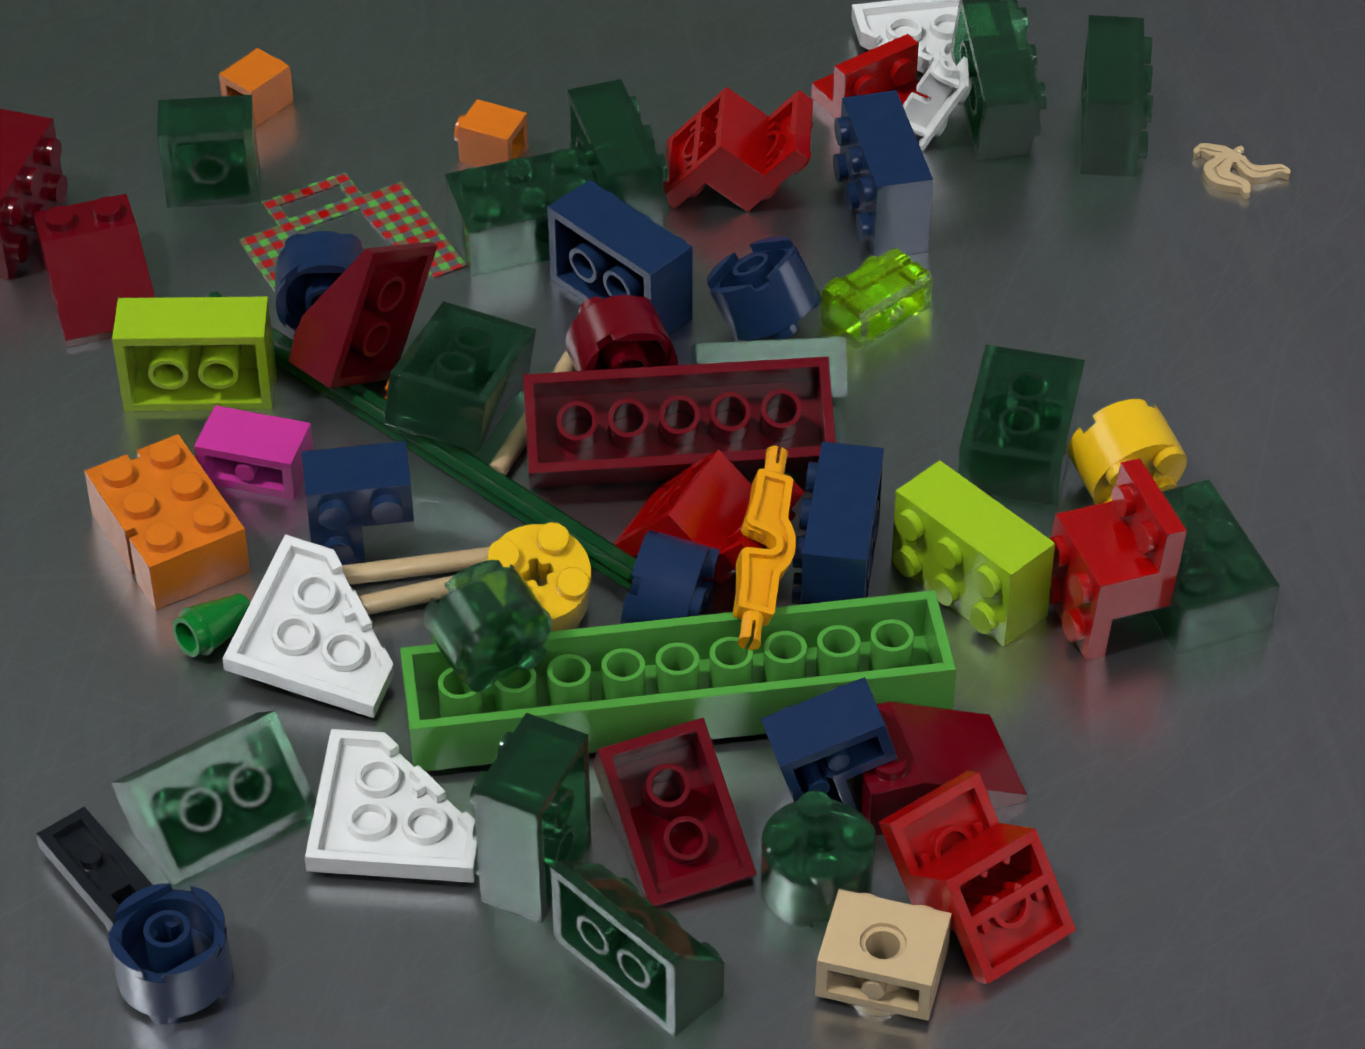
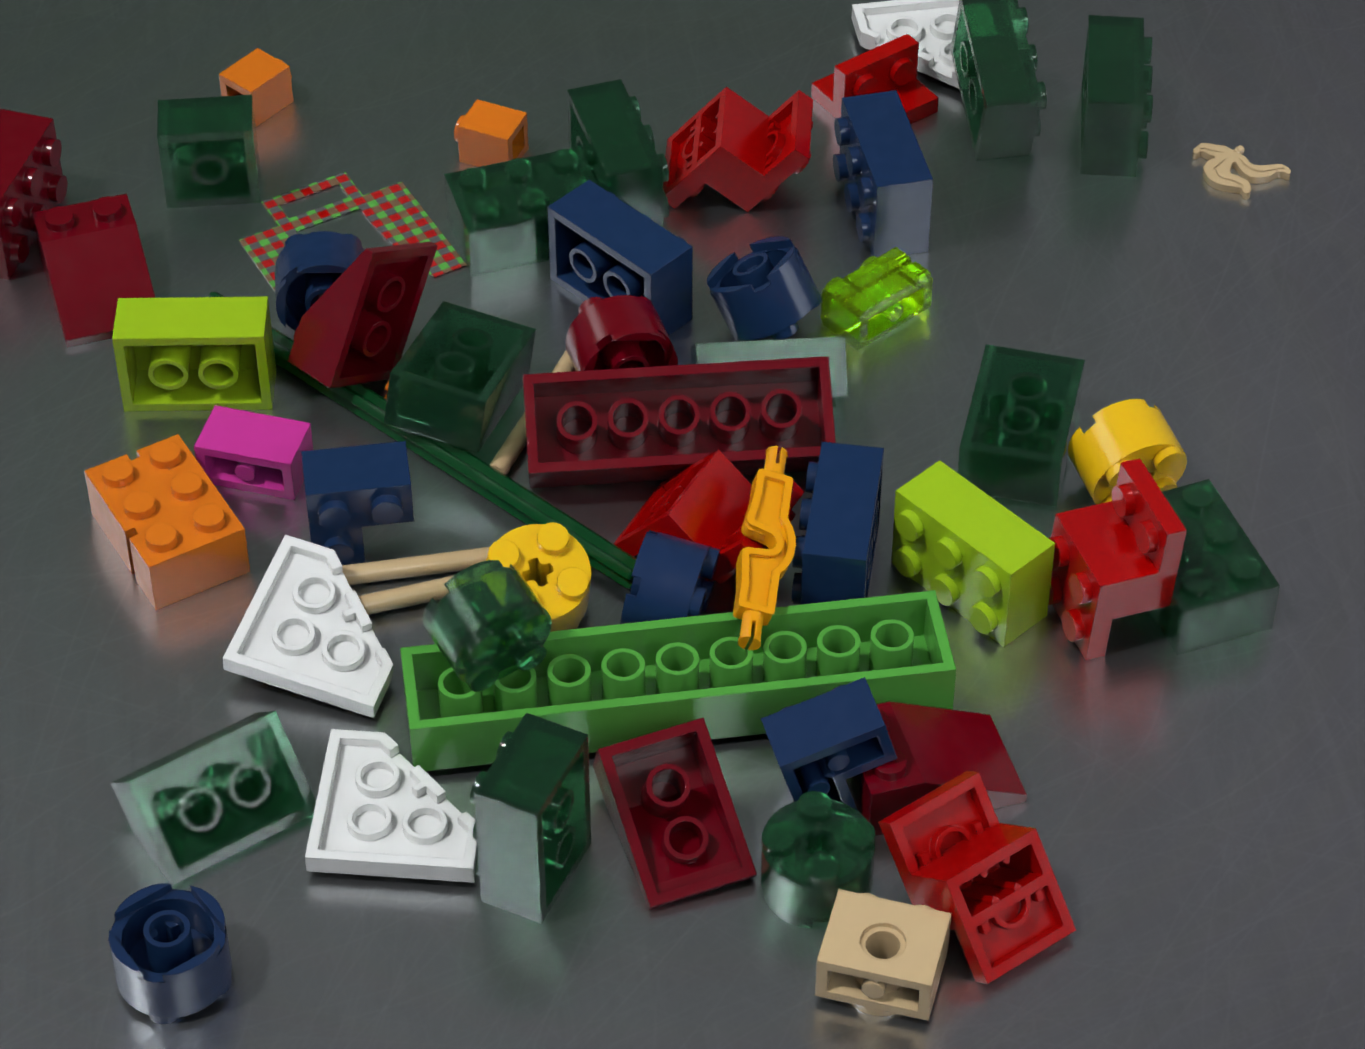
(92, 863): black plate -> none
(209, 624): green cone -> none
(634, 945): clear green slope -> none
(945, 87): white hinge -> none

